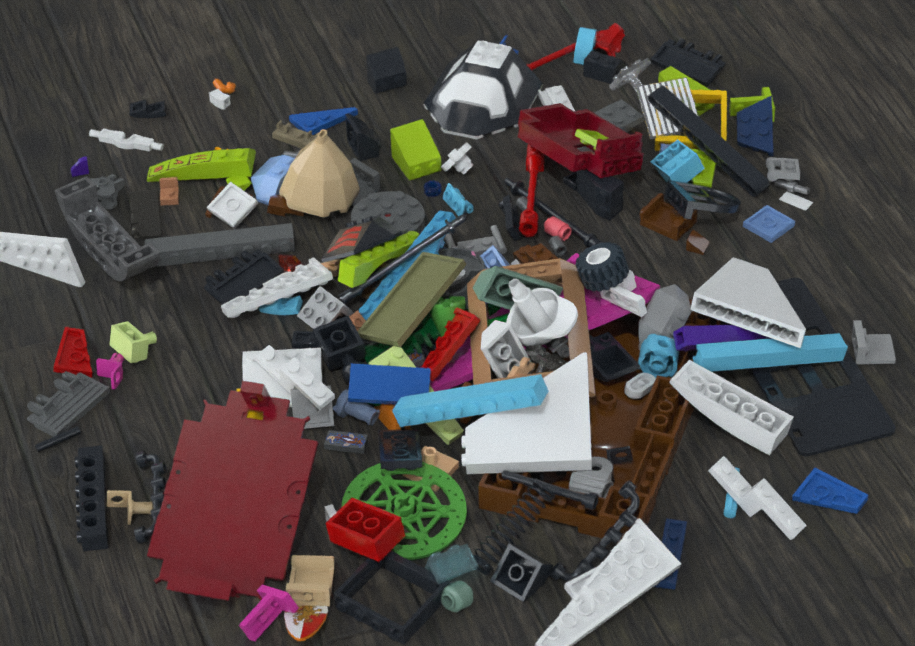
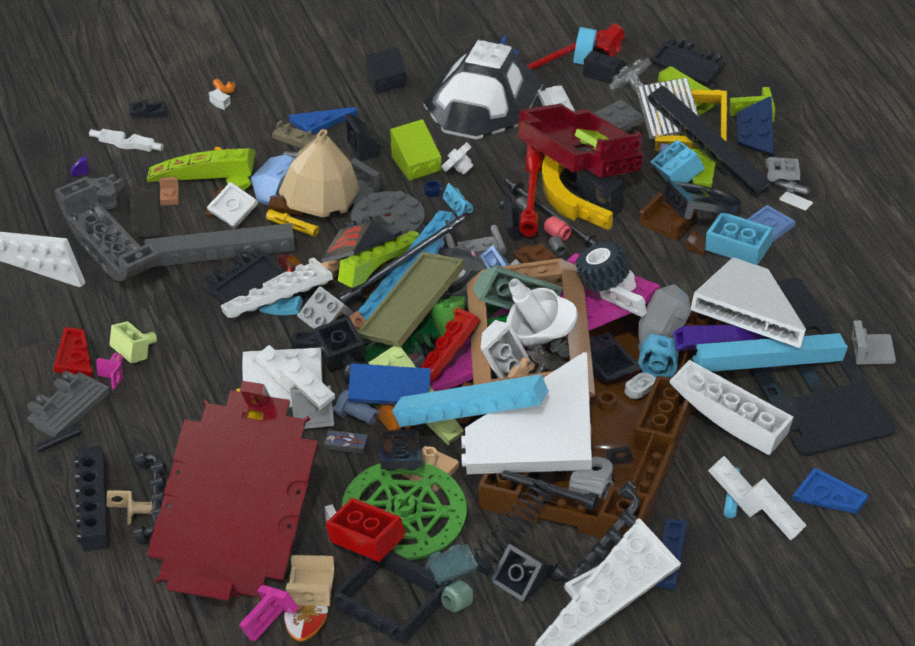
(298, 225): none -> yellow pin
(568, 203): none -> yellow arch
(738, 238): none -> medium azure brick

